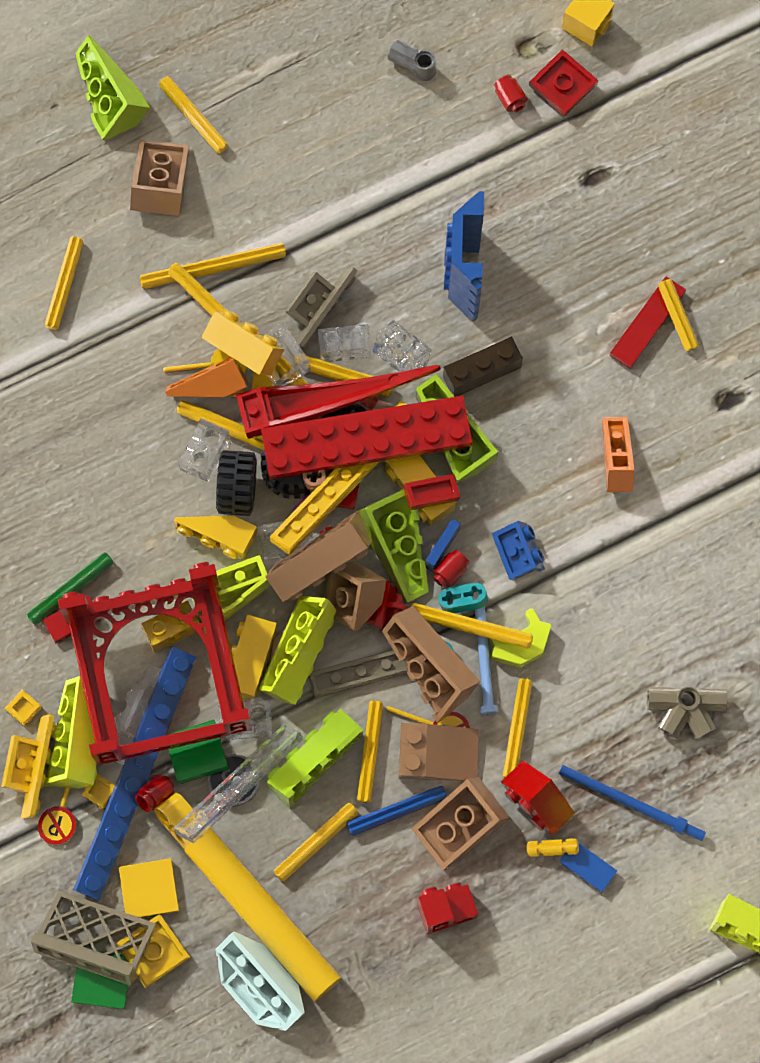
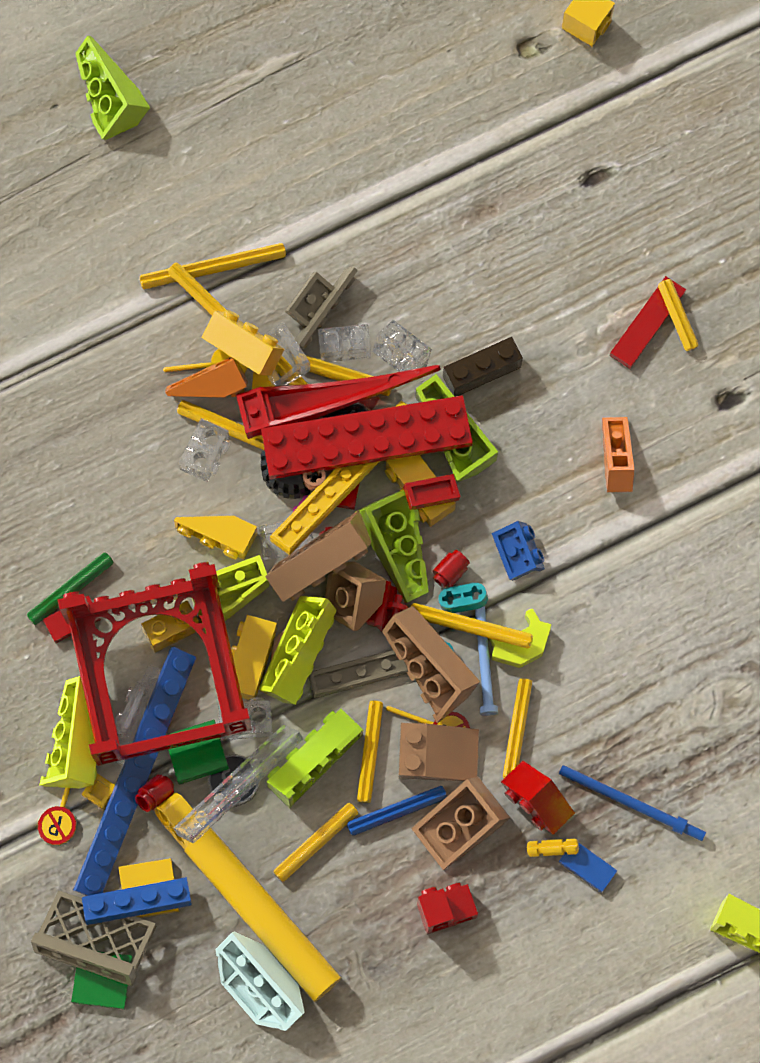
(23, 708): yellow tile -> none
(26, 765): yellow bracket -> none
(64, 283): yellow axle -> none
(136, 901): none -> blue plate
(159, 177): medium nougat slope -> none
(161, 956): yellow tile -> none
(193, 114): yellow axle -> none
(236, 483): black tyre -> none
(412, 58): flat silver piece -> none
(442, 544): blue tile -> none
(464, 235): blue slope -> none
(510, 94): red brick -> none
(563, 82): red plate -> none
(678, 714): dark tan piece -> none

